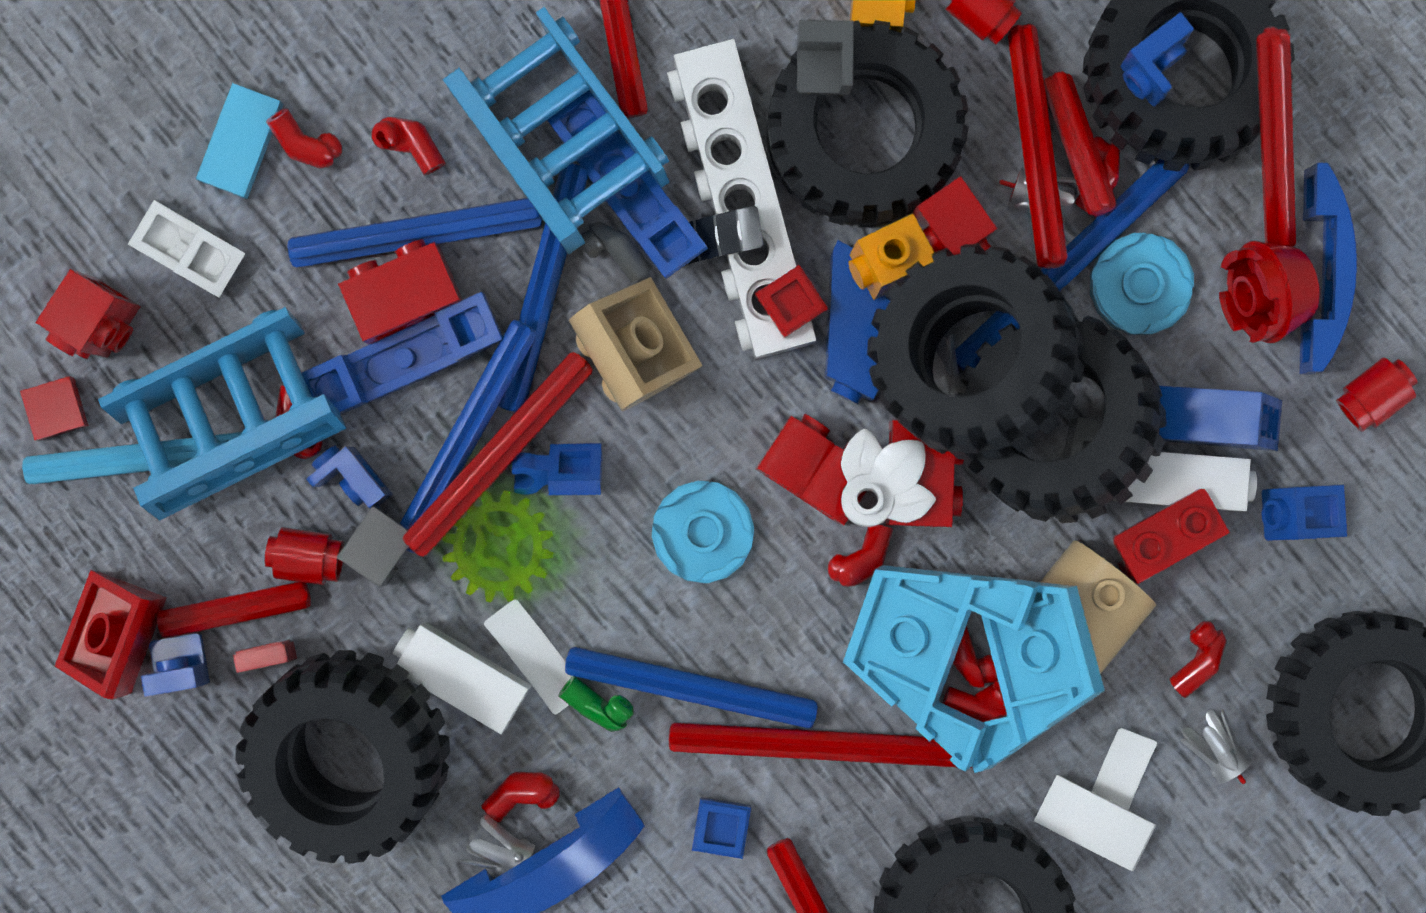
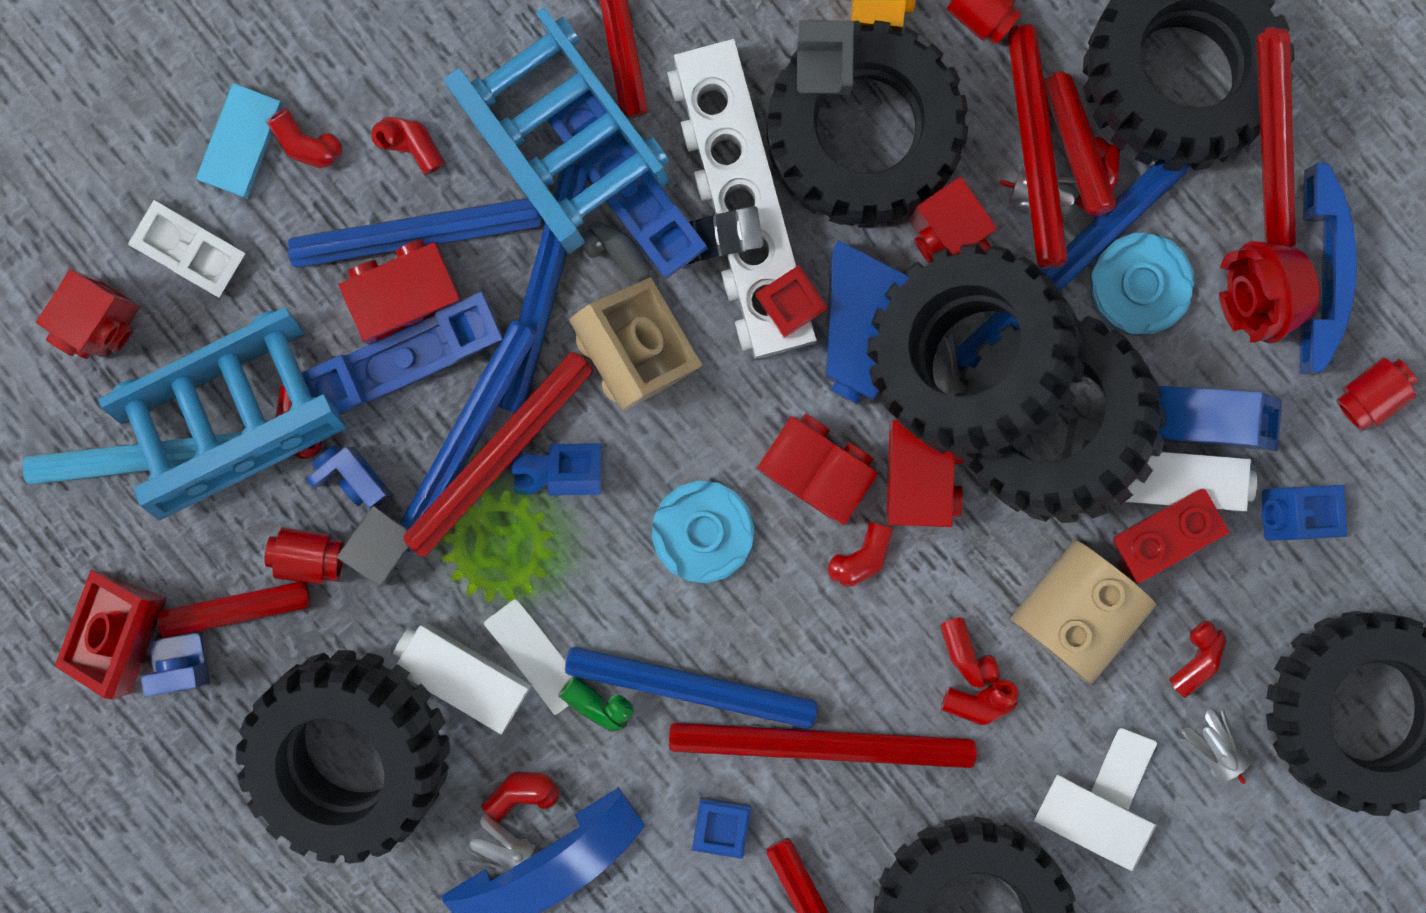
(54, 408): red tile -> none
(264, 655): tile -> none
(886, 255): light orange brick -> none
(889, 474): white plate -> none
(913, 634): medium azure wing -> none
(1040, 670): medium azure wing -> none
(1161, 50): blue bracket -> none

